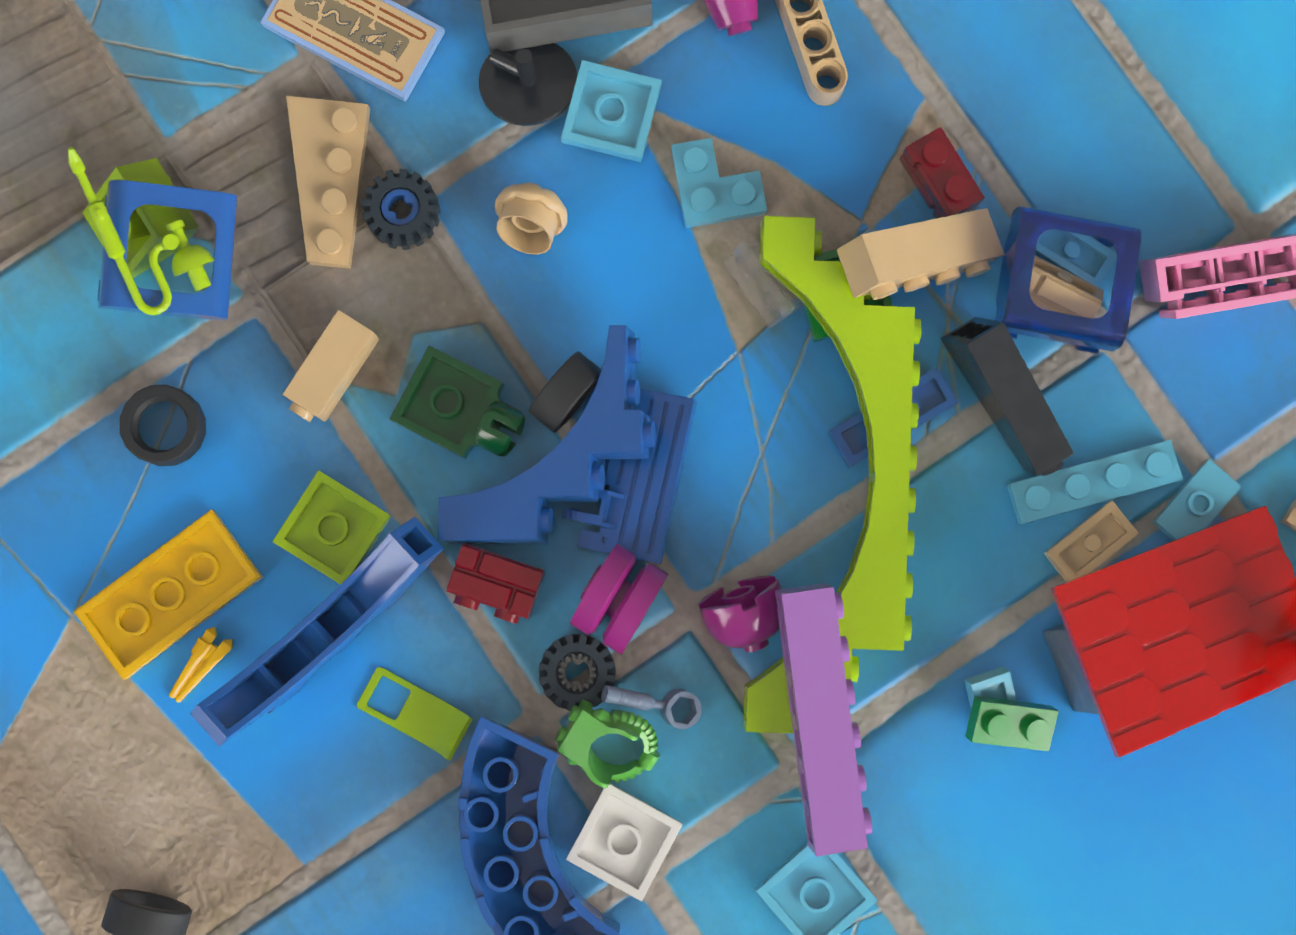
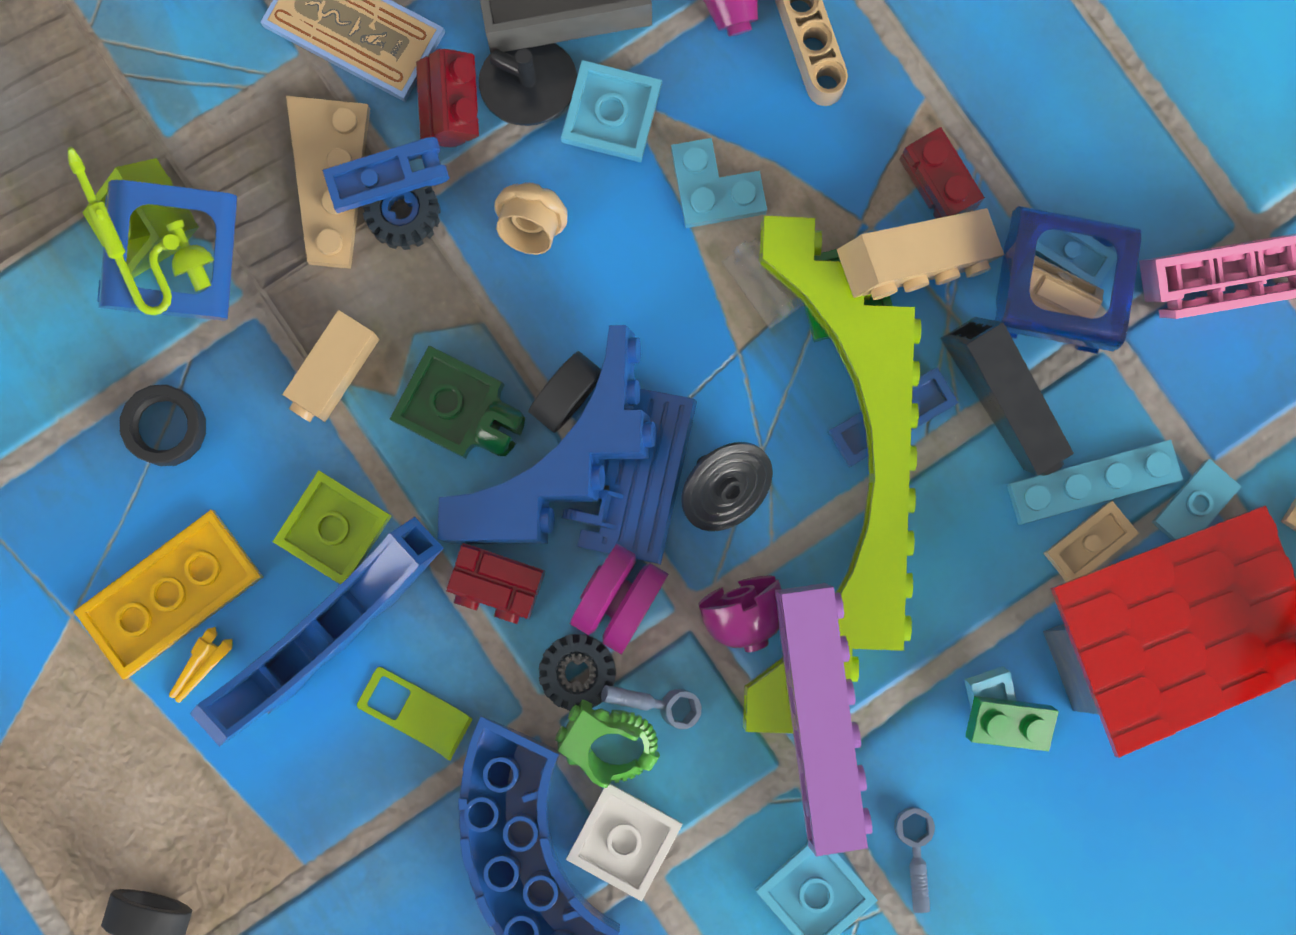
(384, 174): none -> blue plate
(447, 97): none -> dark red brick
(726, 486): none -> black shield
(917, 866): none -> sand blue piece

